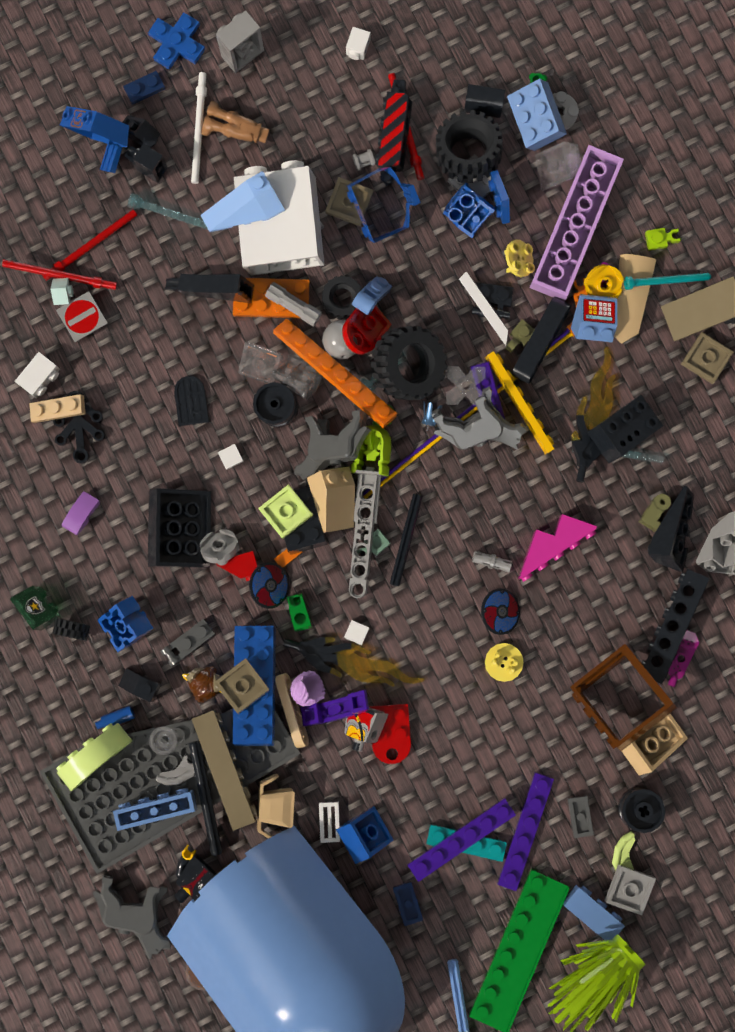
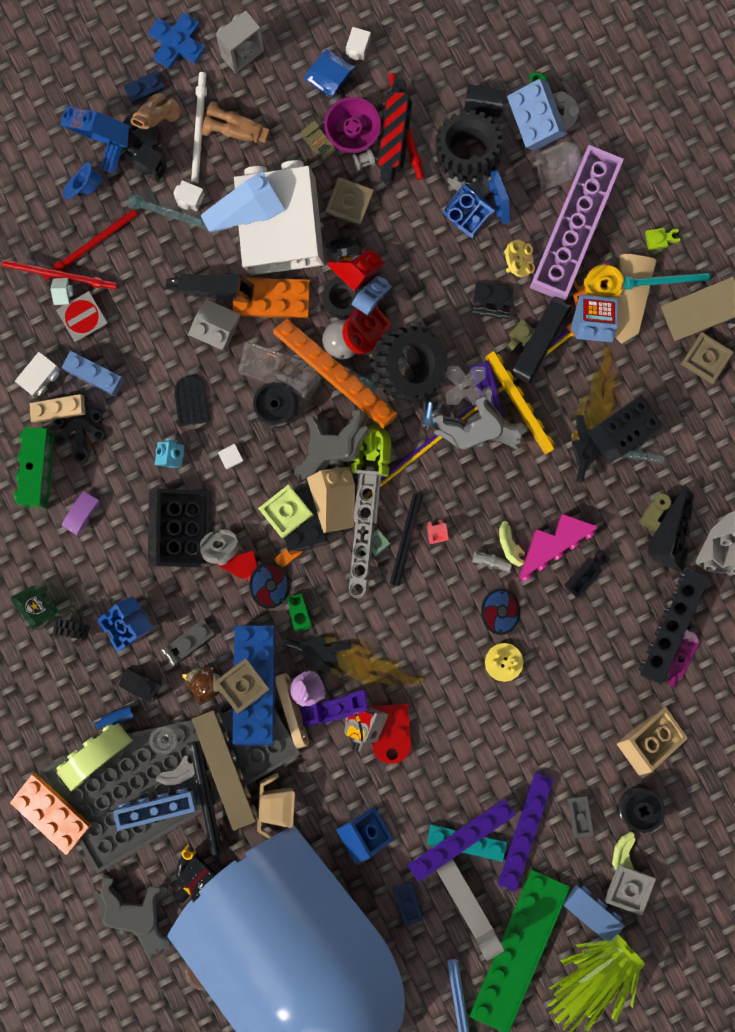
(35, 468): none -> green brick
(50, 813): none -> plate
(83, 182): none -> blue piece
(93, 374): none -> medium blue brick
(155, 111): none -> medium nougat piece
(169, 454): none -> medium azure brick
(188, 196): none -> white brick
(214, 324): none -> light grey slope
(282, 297): light grey axle -> none
(317, 140): none -> olive leg
(329, 73): none -> blue slope
(337, 823): white tile -> none
(343, 247): none -> black plate
(352, 115): none -> magenta piece
(356, 632): white tile -> none
(357, 269): none -> red slope
(409, 192): blue piece -> none
(437, 533): none -> coral tile
(470, 910): none -> light grey beam
(484, 306): white sticker -> none
(510, 549): none -> yellowish green piece
(586, 573): none -> black plate
(599, 671): reddish brown window -> none

